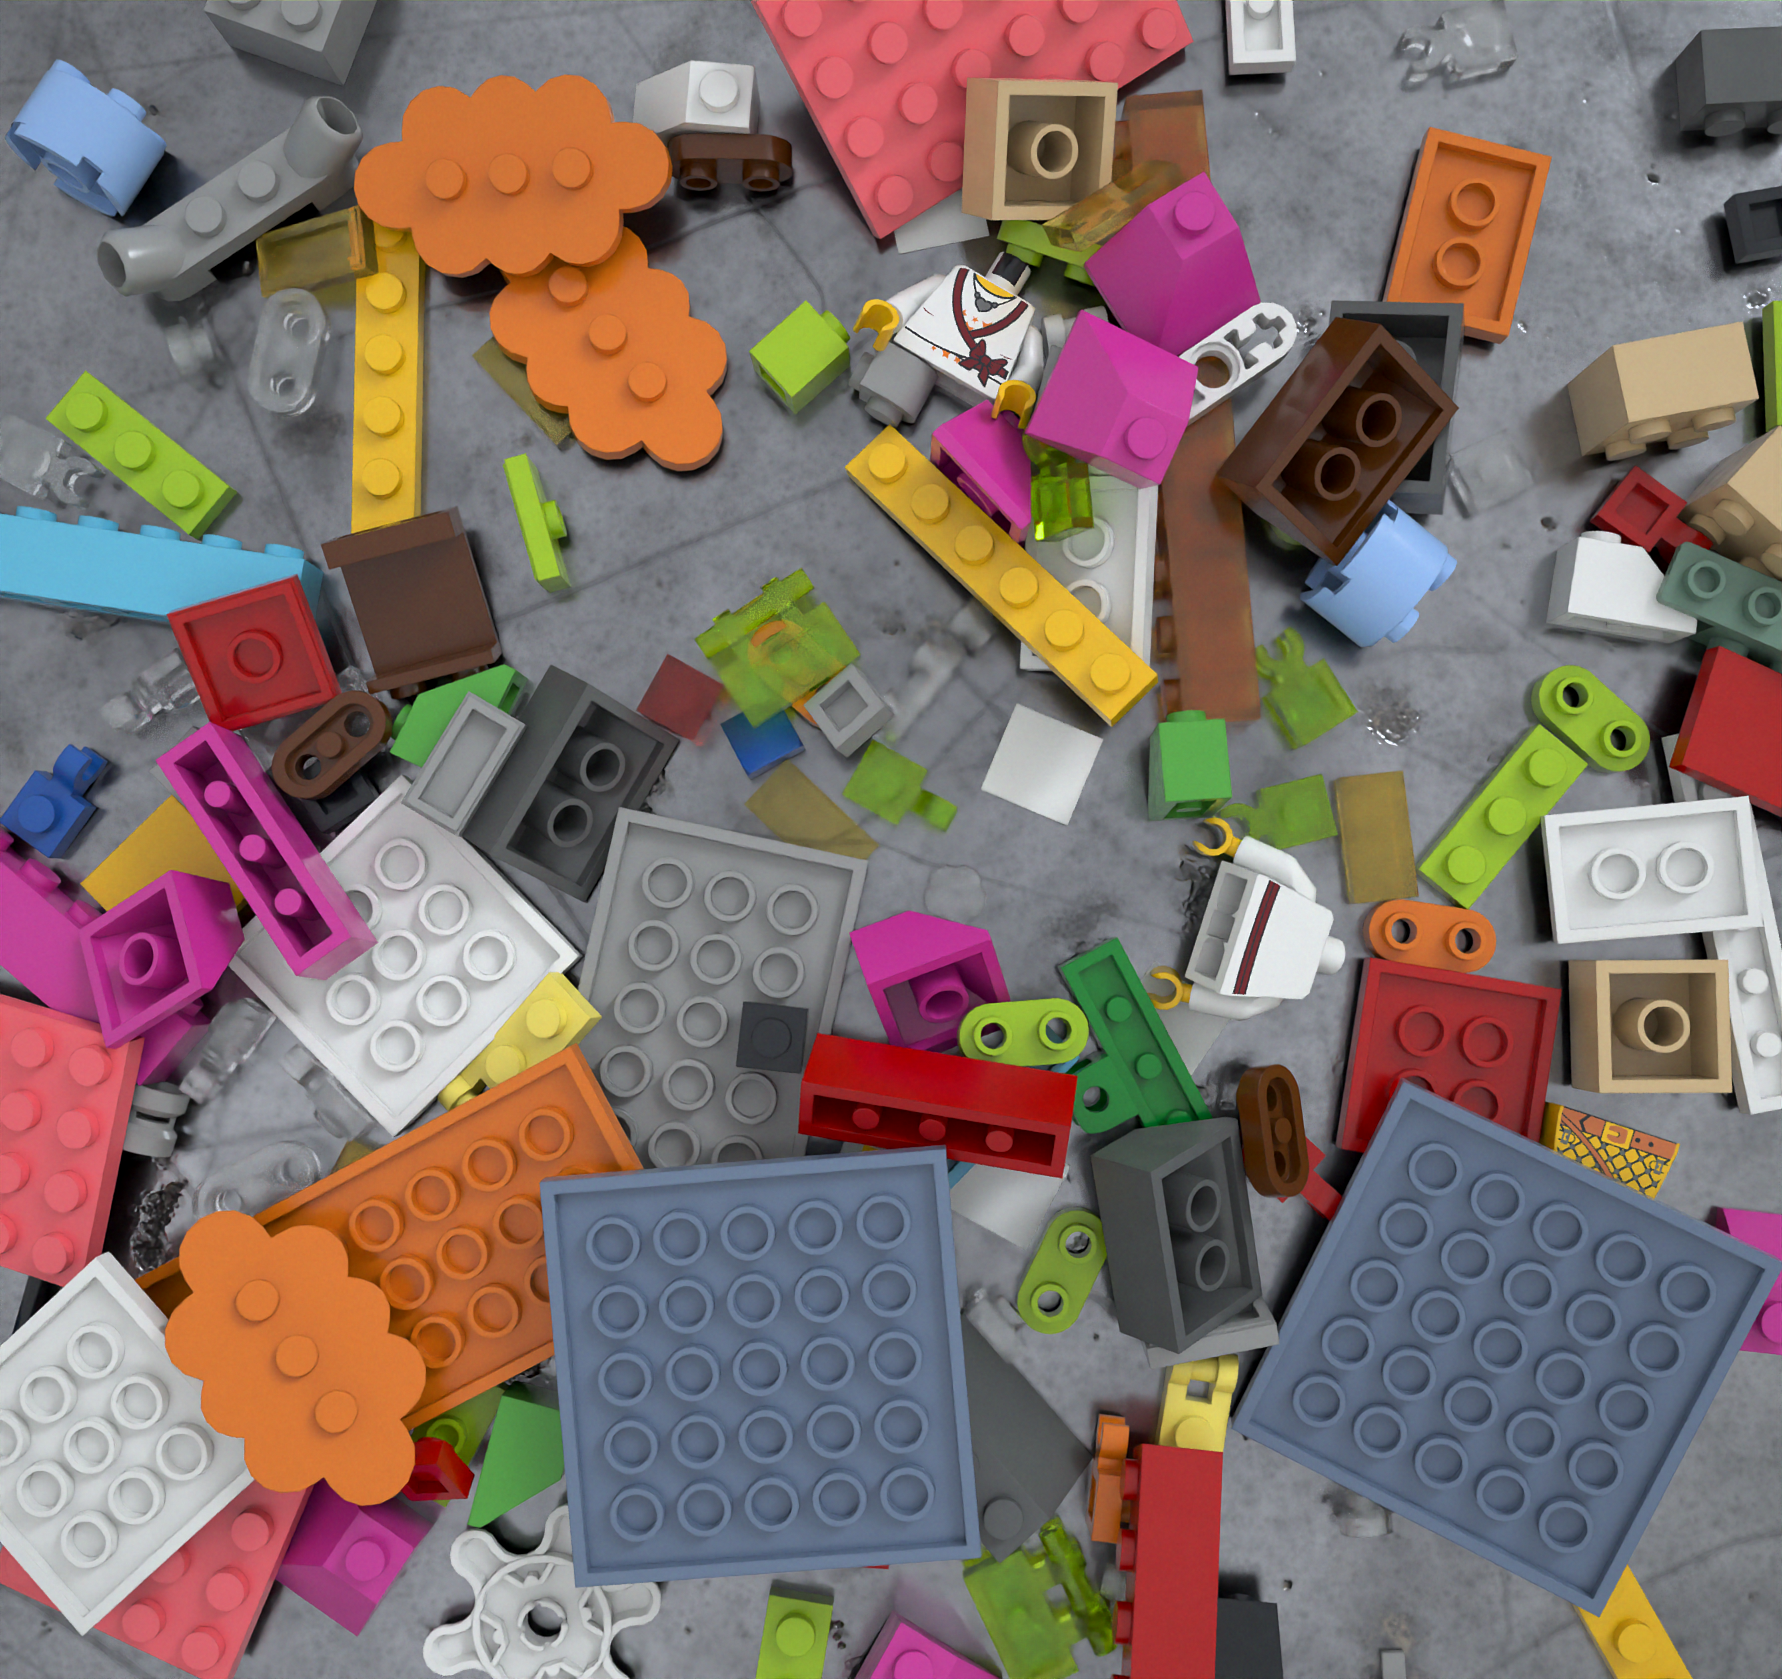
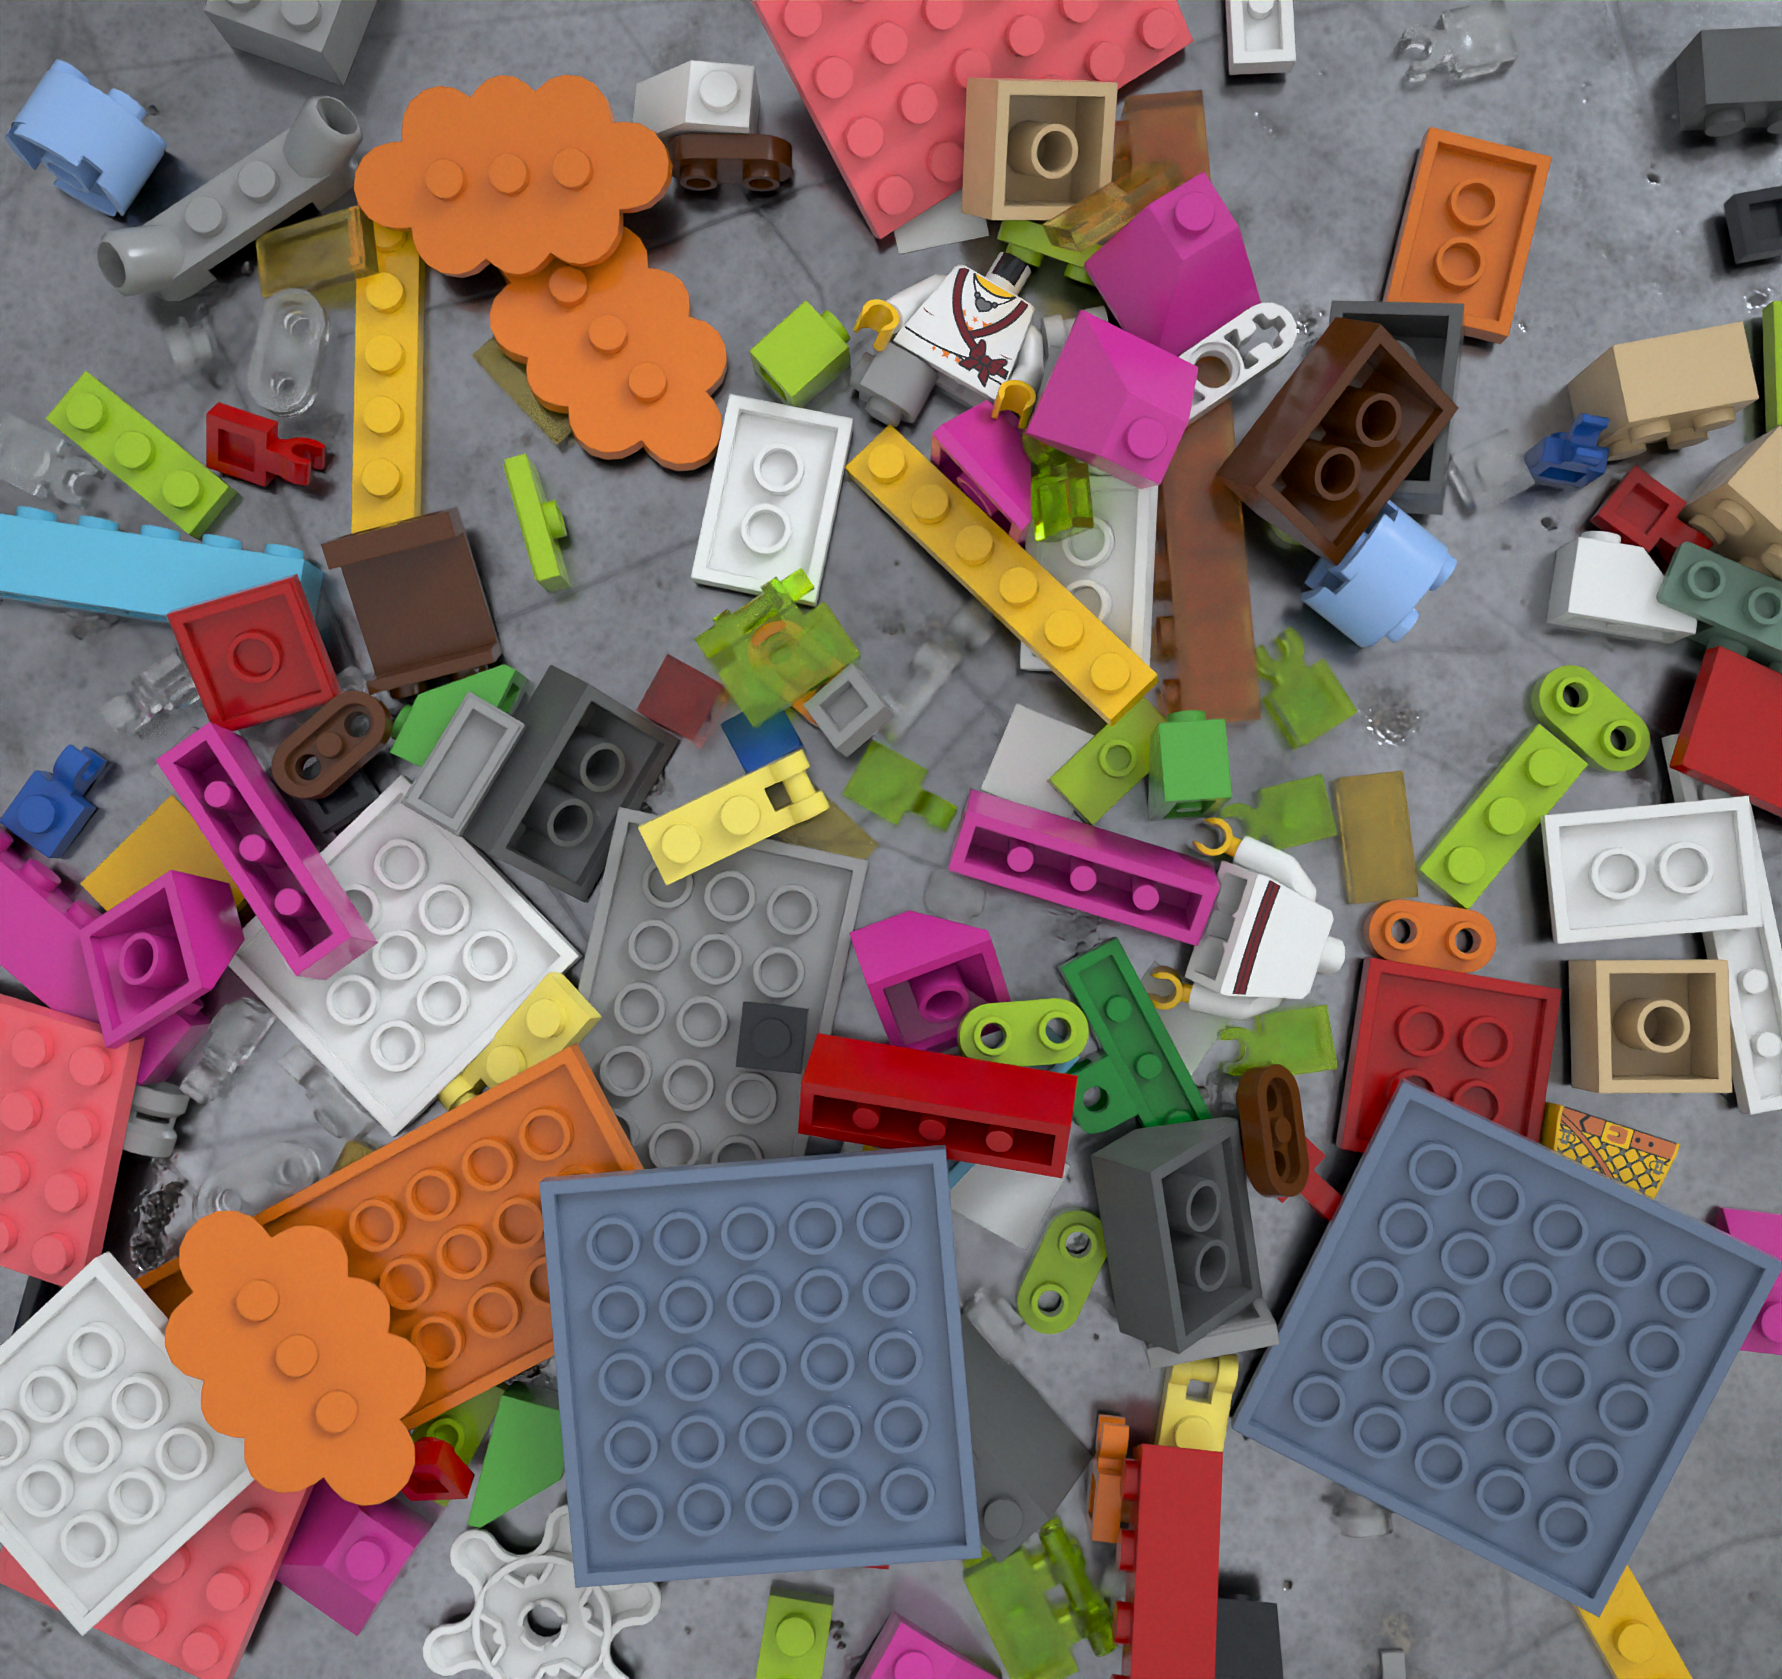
(251, 450): none -> red plate
(731, 818): none -> light yellow plate
(771, 496): none -> white plate
(1084, 867): none -> dark pink brick
(1108, 763): none -> lime plate
(1289, 1037): none -> clear neon green plate
(1570, 456): none -> blue plate

